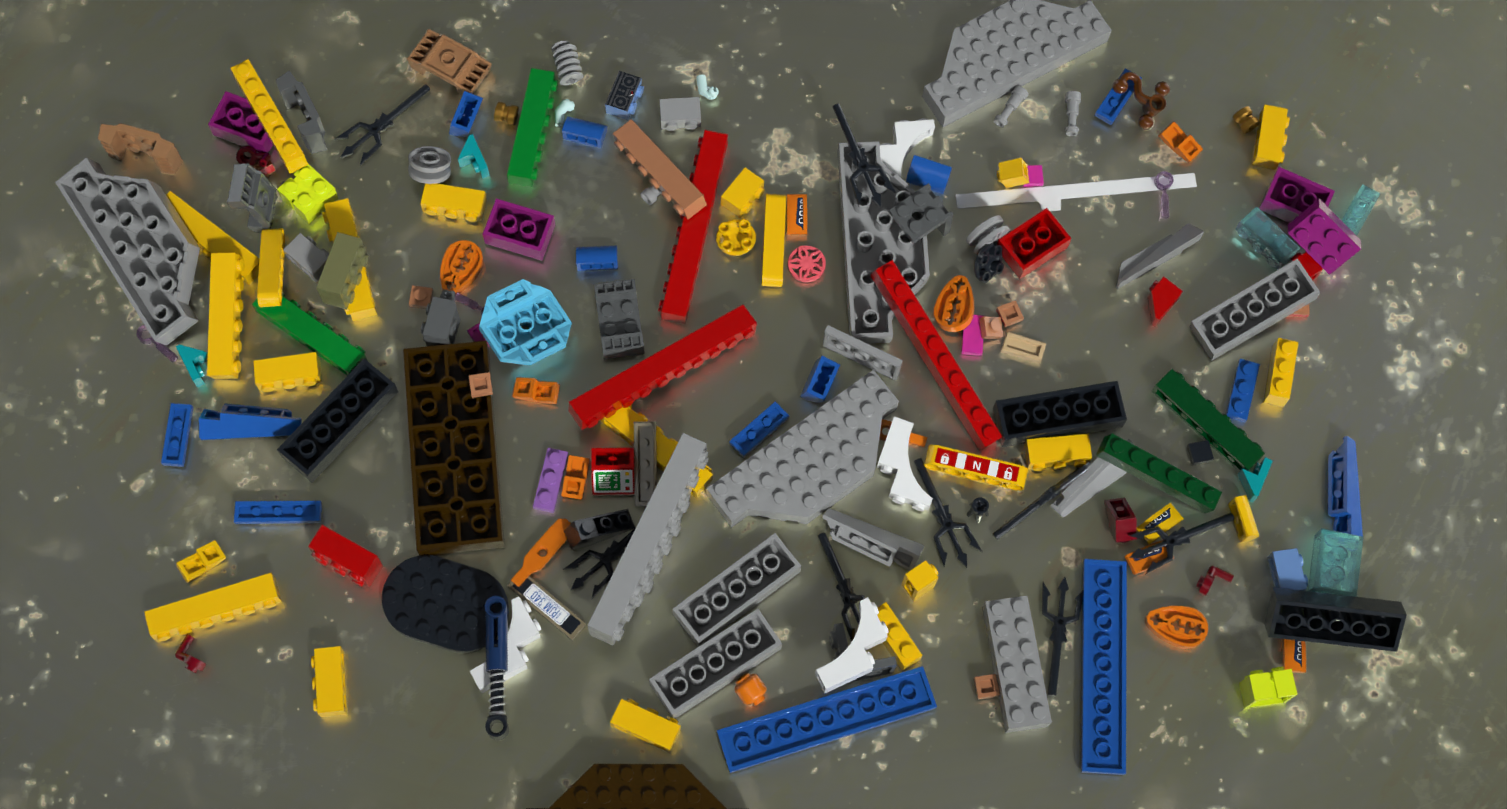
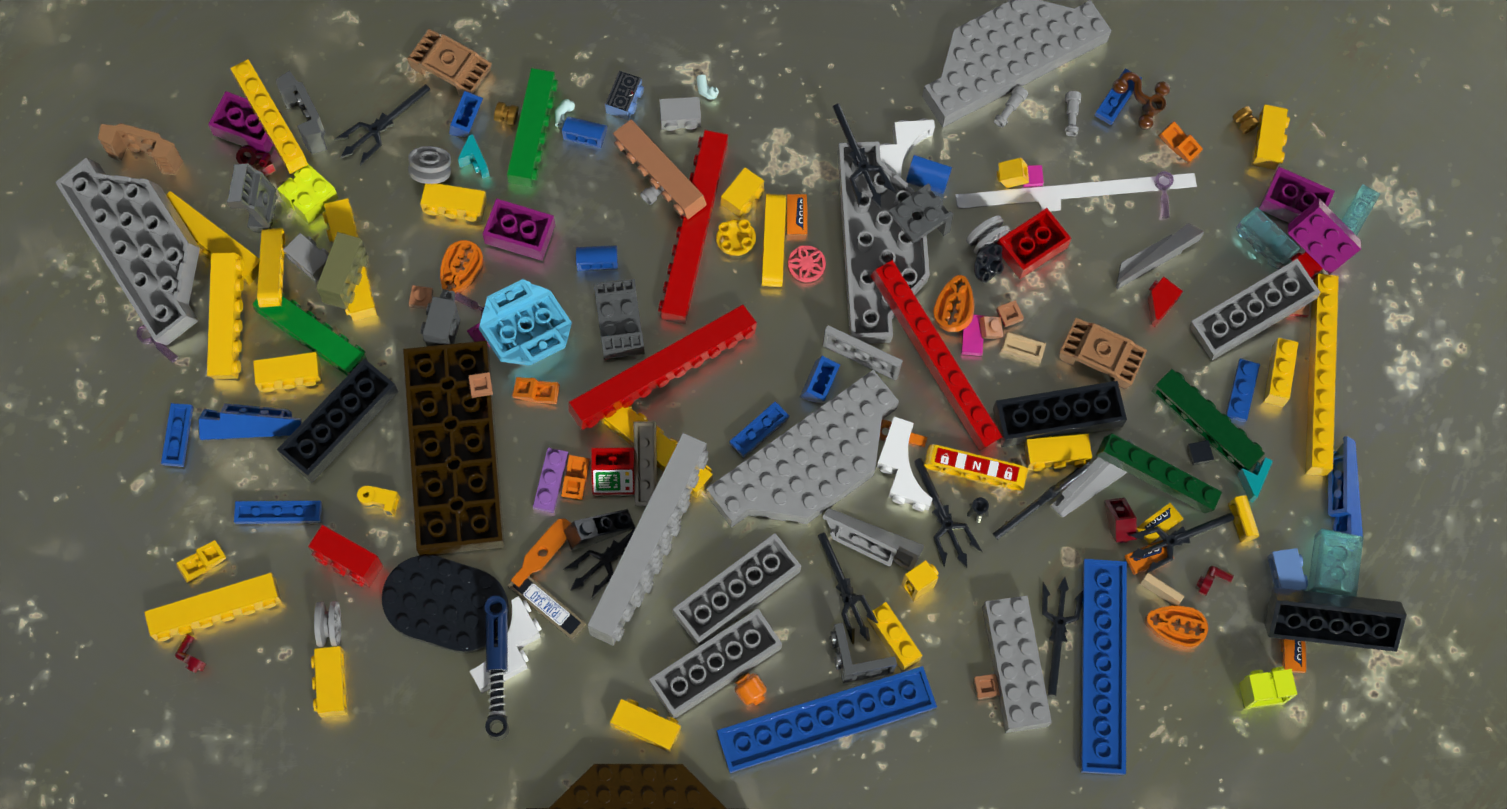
(193, 359): teal slope -> none
(327, 624): none -> light grey wheel
(379, 497): none -> yellow leg
(567, 63): light grey piece -> none
(854, 660): white arch -> none
(1103, 351): none -> medium nougat plate
(1162, 590): none -> tan tile
(1322, 377): none -> yellow brick

